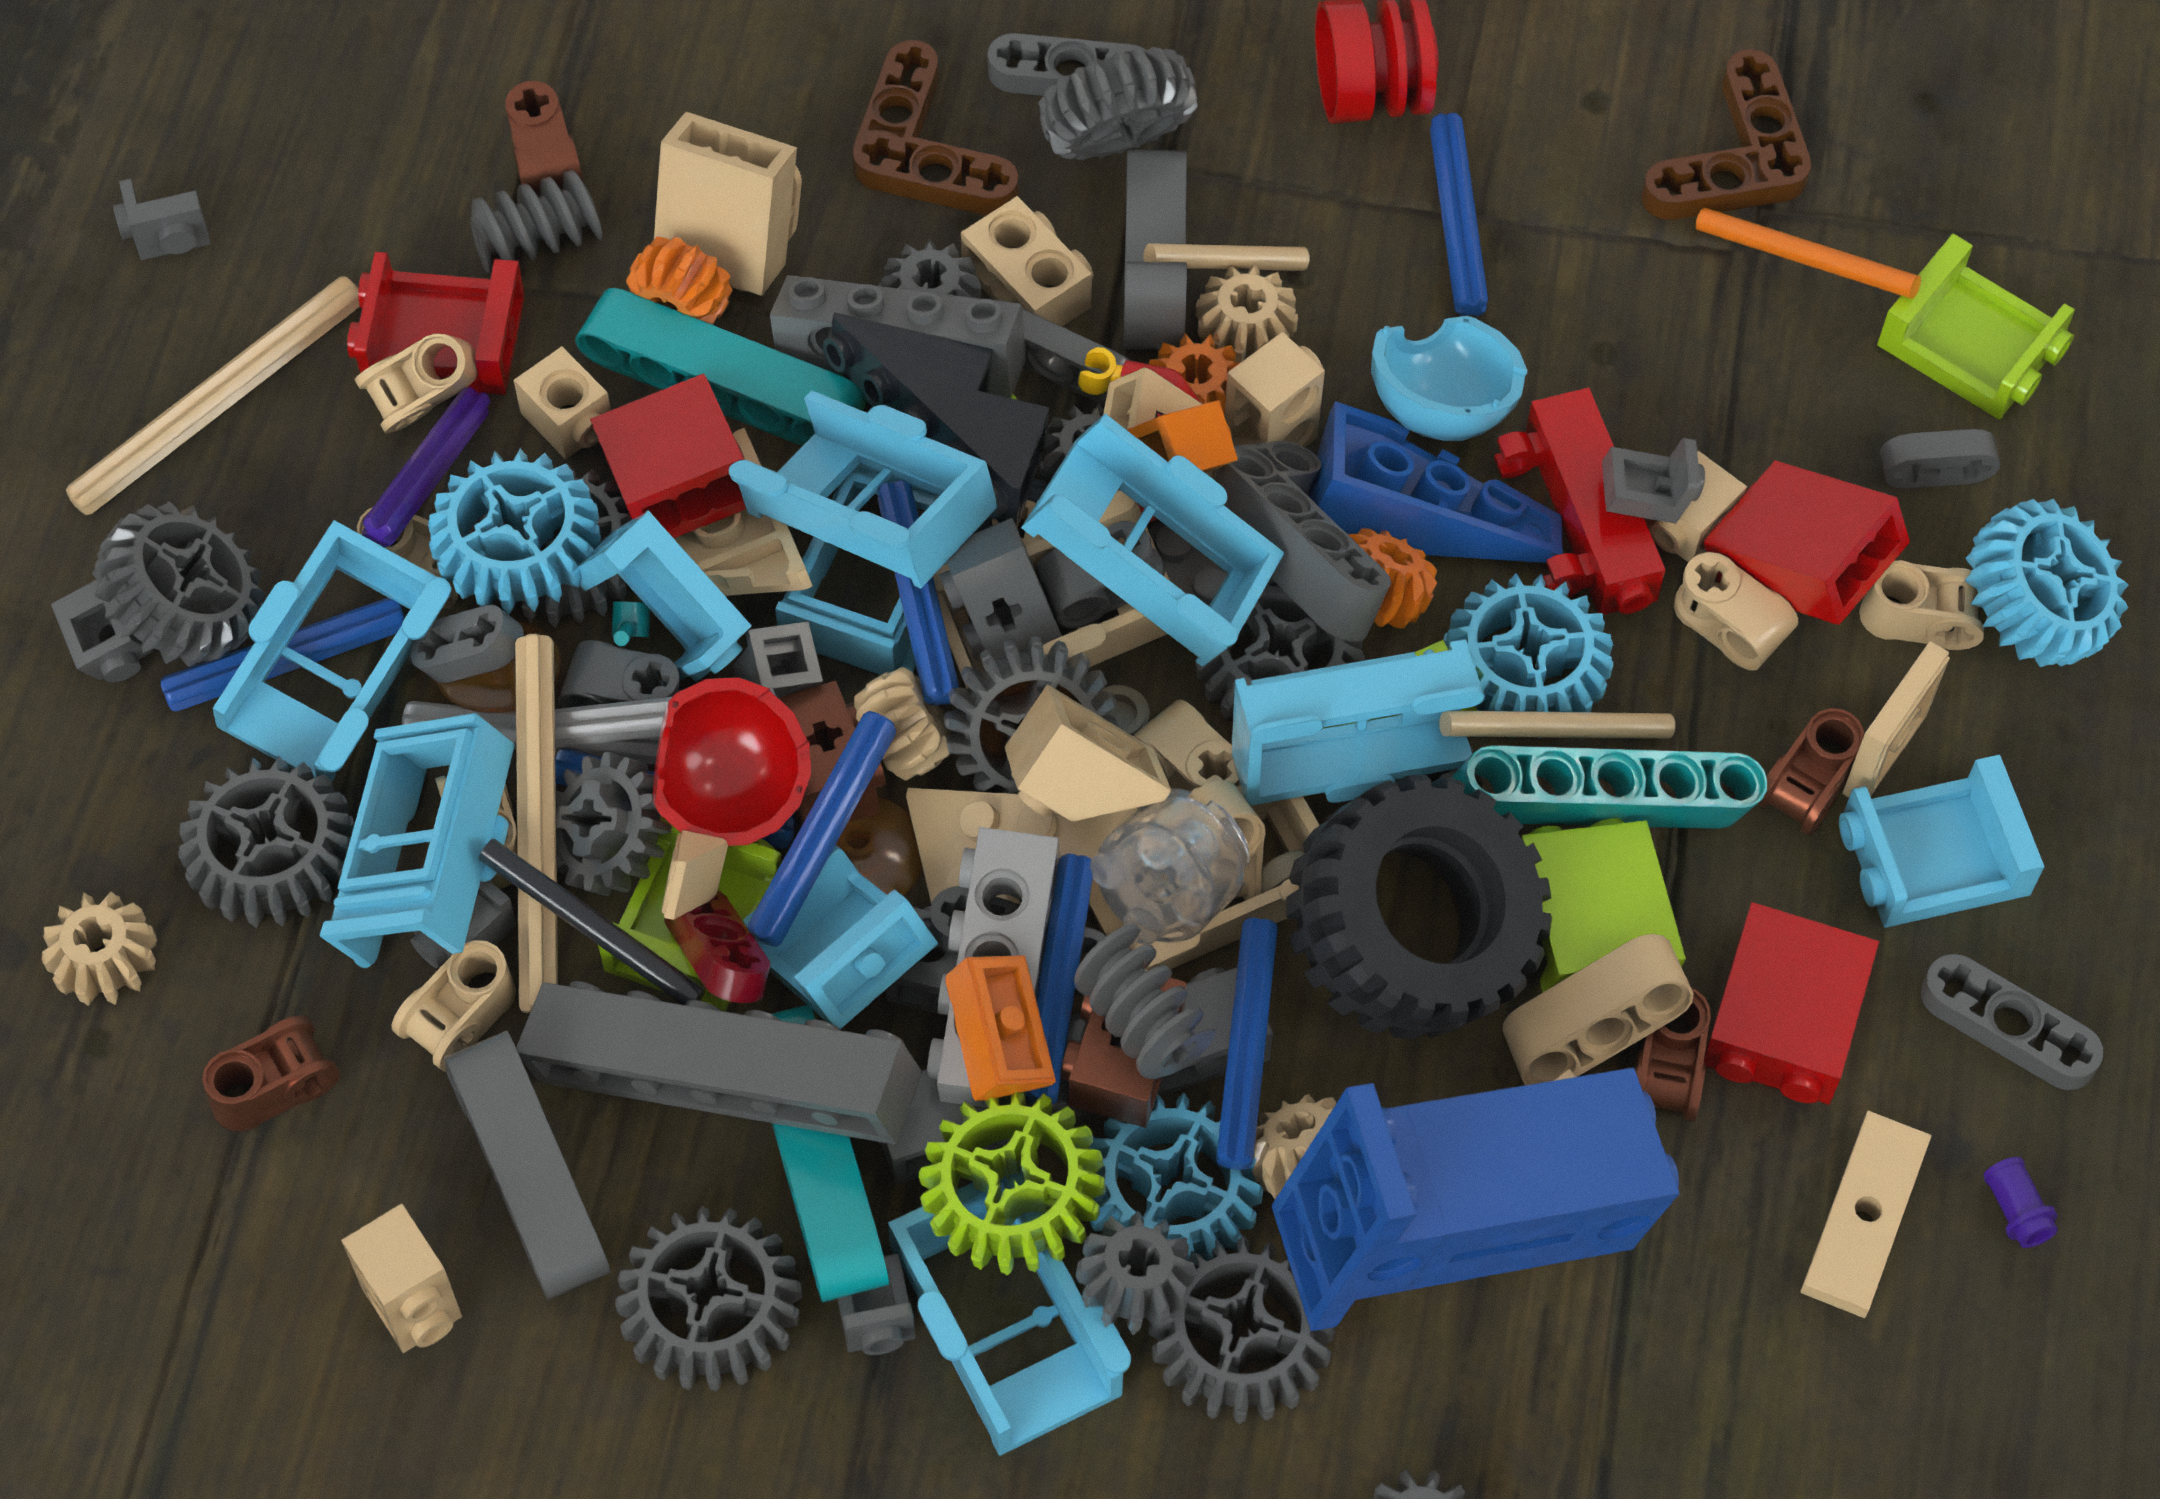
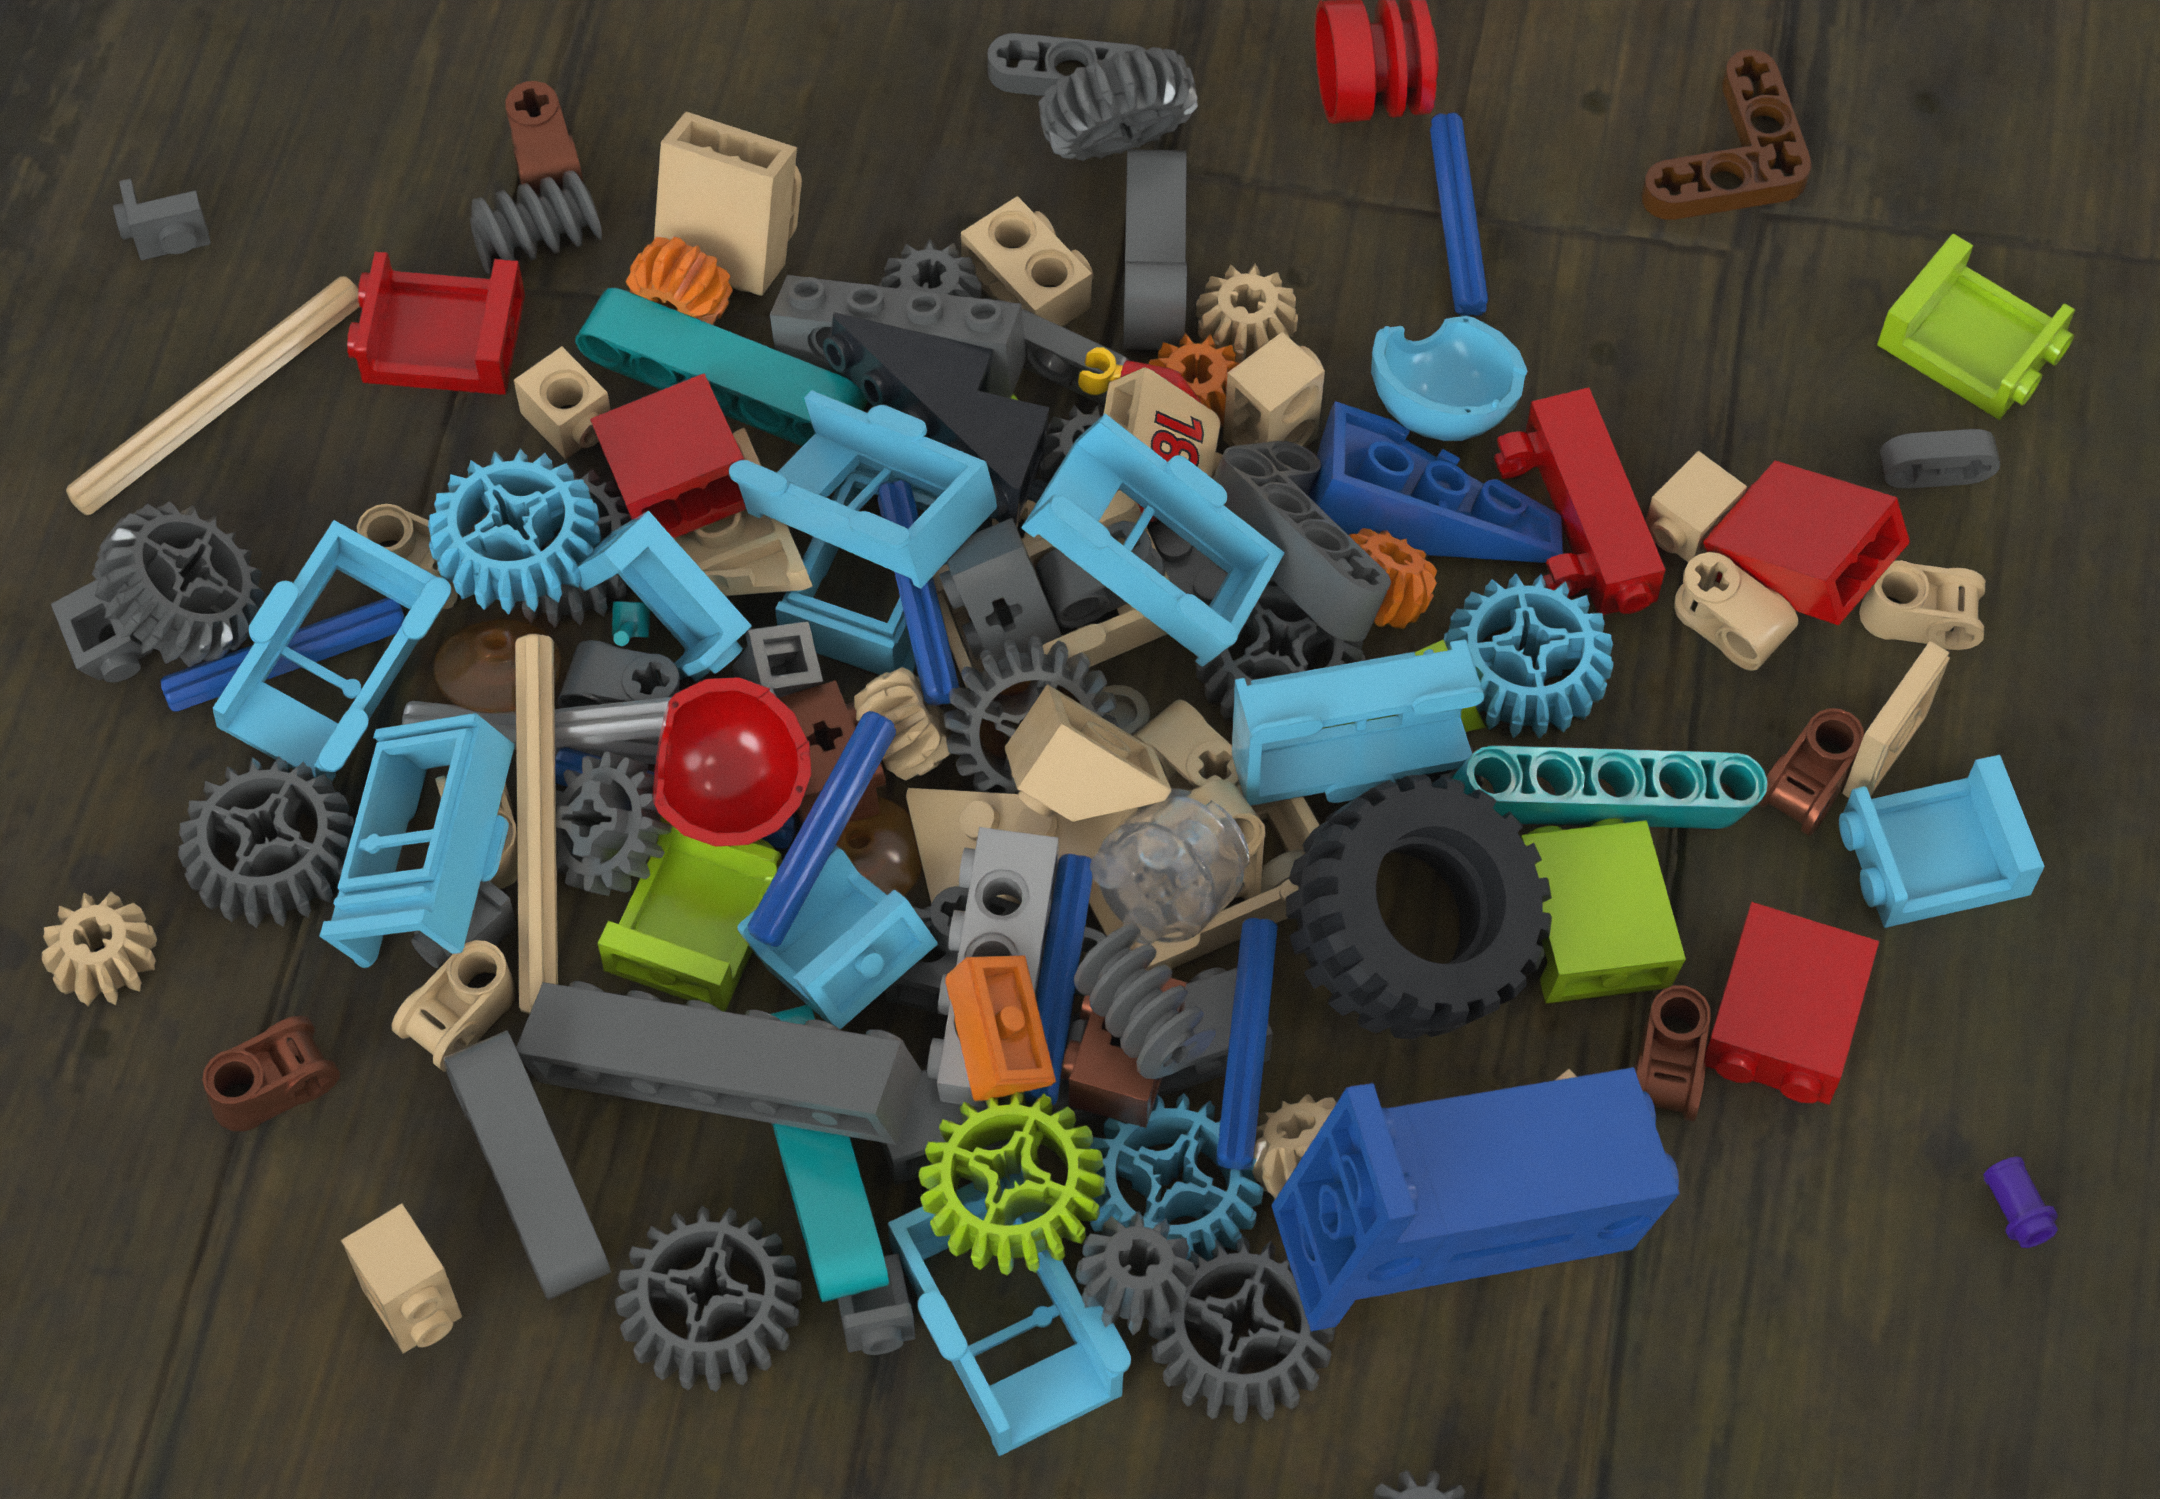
(407, 383): tan piece -> none
(426, 467): dark purple axle -> none
(467, 644): dark grey beam -> none
(590, 923): black bar -> none
(693, 873): tan slope -> none
(722, 950): dark red beam -> none
(903, 143): reddish brown beam -> none
(1194, 433): orange brick -> none
(1225, 255): tan bar -> none
(1556, 724): tan bar -> none
(1598, 1010): tan beam -> none
(1651, 483): dark grey bracket -> none
(1808, 253): orange bar -> none
(1875, 1182): tan tile -> none
(2018, 1049): dark grey beam -> none
(2046, 583): medium azure gear -> none

